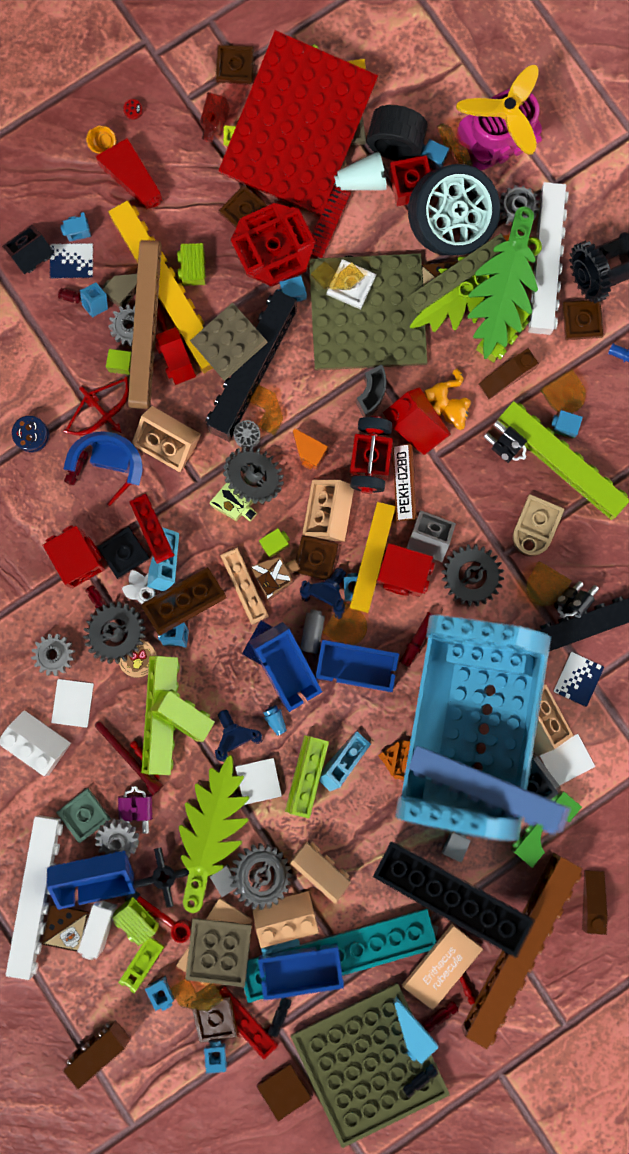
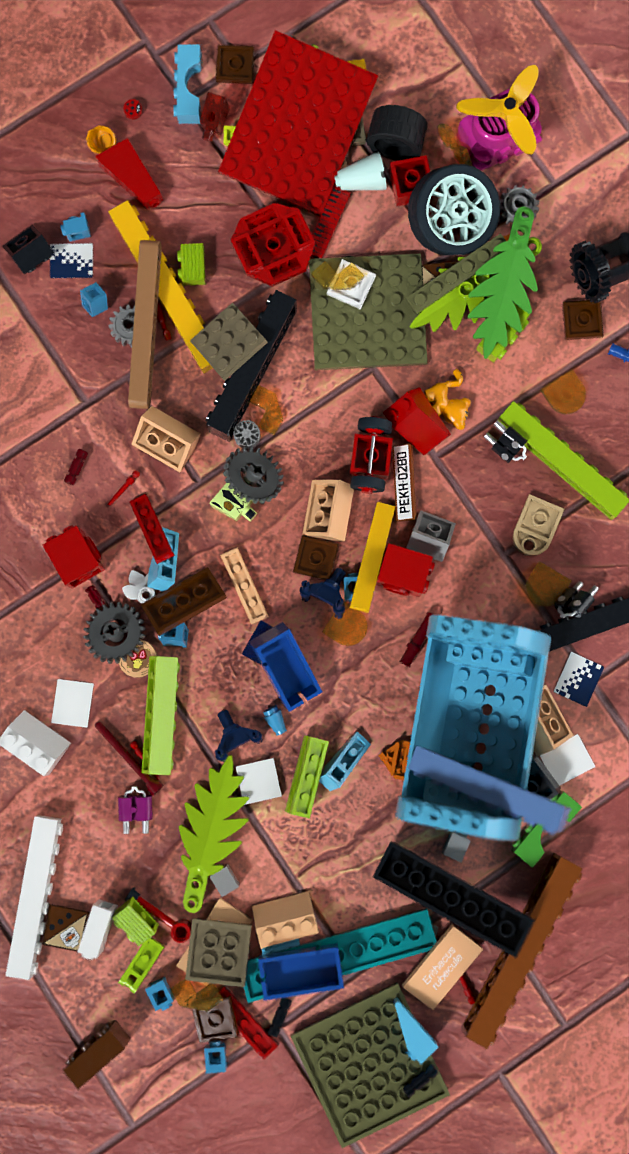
(30, 434): dark blue head -> none
(43, 650): light grey gear -> none
(69, 296): dark red piece -> none
(83, 815): sand green tile -> none
(93, 402): red piece -> none
(95, 877): blue piece -> none
(108, 452): blue piece -> none
(117, 837): light grey gear -> none
(119, 361): lime brick -> none
(121, 289): dark tan slope -> none
(123, 553): black tile -> none
(164, 886): black bar -> none
(175, 356): red brick -> none
(182, 715): lime brick -> none
(188, 64): none -> medium azure arch
(240, 205): reddish brown tile -> none
(270, 859): dark grey gear -> none
(274, 542): lime brick -> none
(274, 575): torso -> none
(284, 1092): reddish brown tile -> none
(294, 288): dark azure brick -> none
(309, 450): orange slope -> none
(312, 632): light grey brick -> none
(321, 871): light nougat slope -> none
(357, 666): blue piece -> none
(374, 391): dark grey brick -> none
(435, 153): dark azure brick -> none
(440, 1016): dark red axle -> none
(487, 564): dark grey gear -> none
(509, 373): reddish brown slope -> none
(547, 265): white brick -> none
(566, 424): dark azure brick -> none
(594, 903): reddish brown slope -> none

